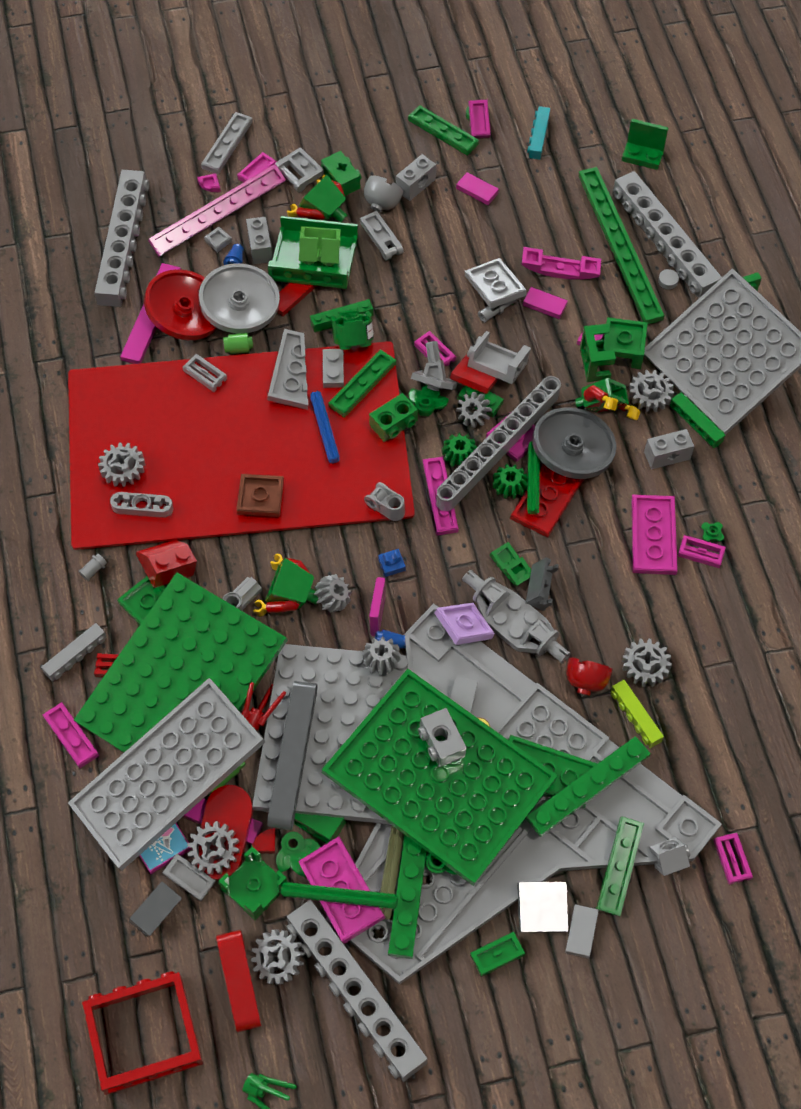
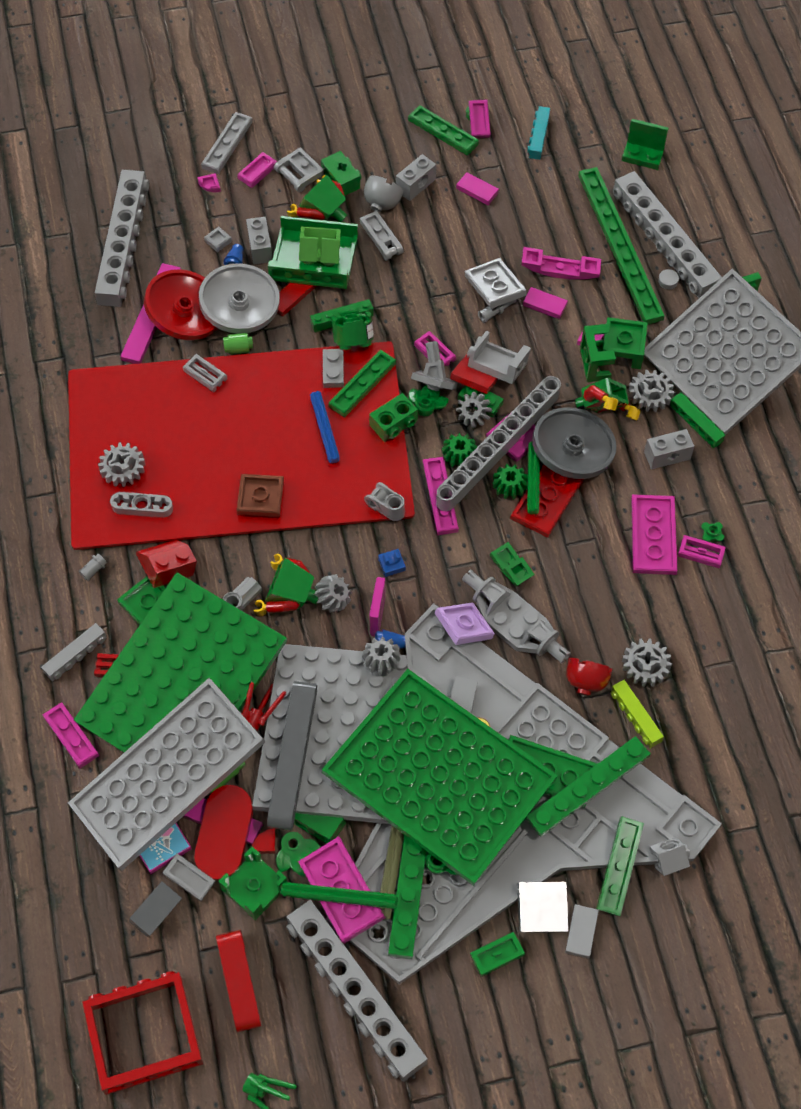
(209, 855): light grey gear -> none
(216, 210): tile -> none
(287, 954): light grey gear -> none
(289, 374): light grey wing -> none
(441, 724): light grey brick -> none
(540, 584): dark grey hinge -> none
(725, 864): dark pink tile -> none

